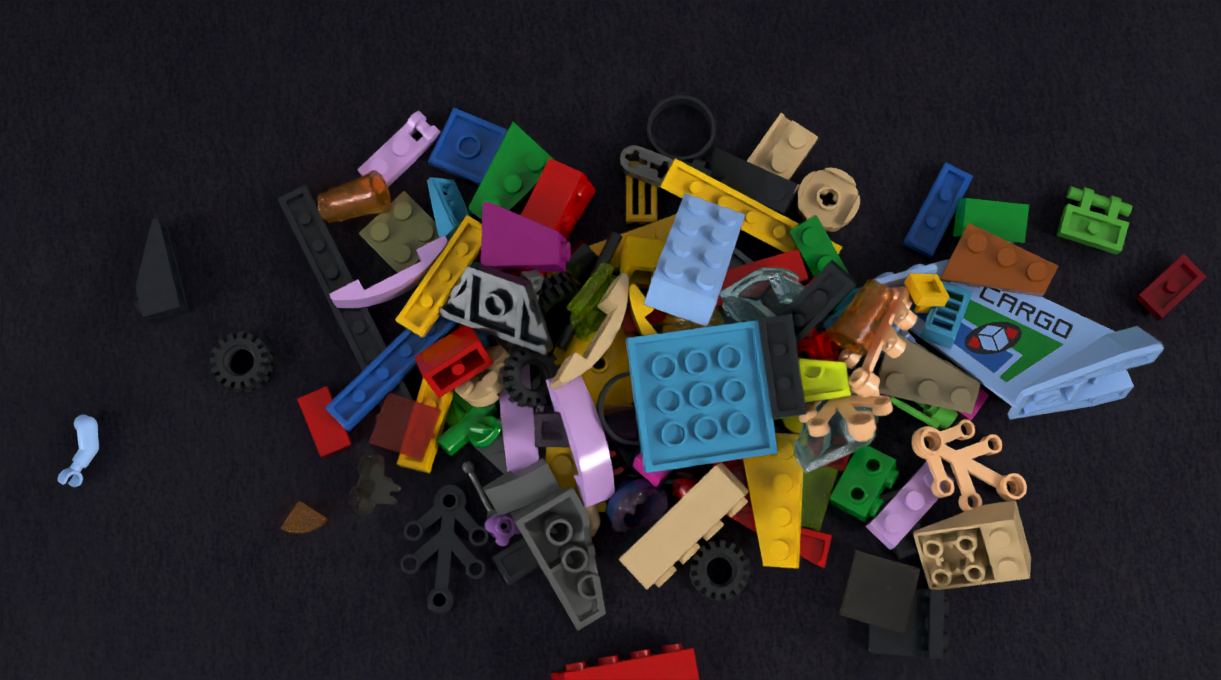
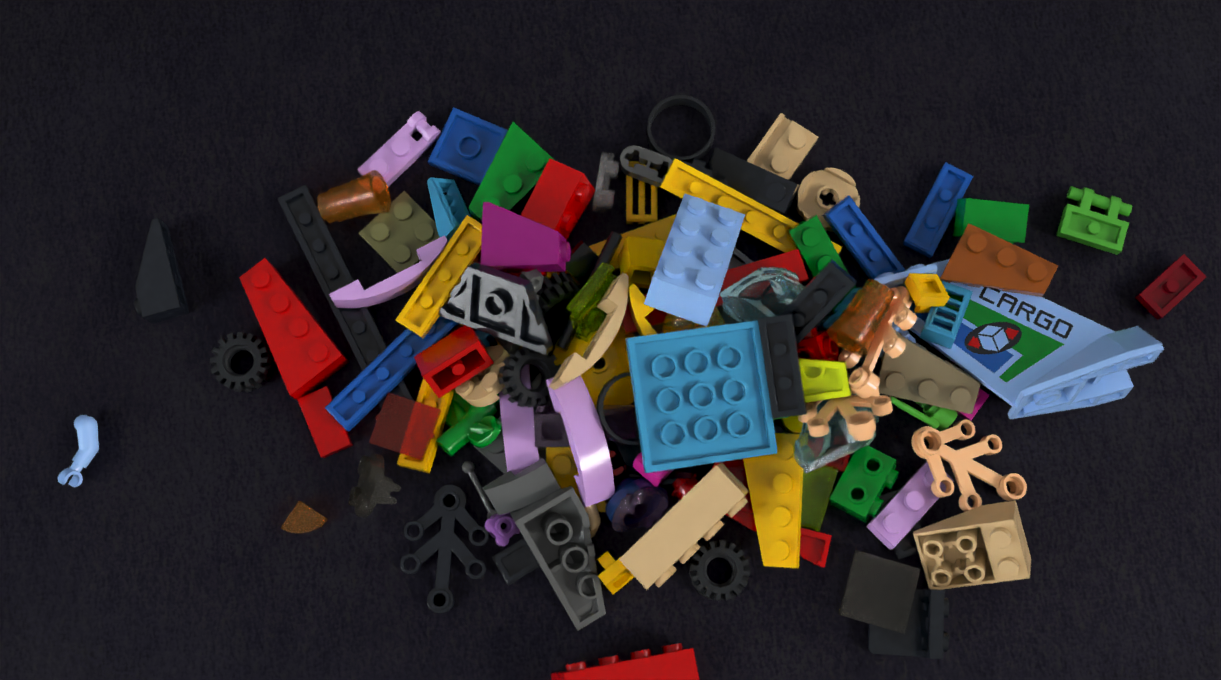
(294, 336): none -> red wedge
(603, 195): none -> clear plate
(615, 573): none -> yellow tile
(861, 239): none -> blue tile

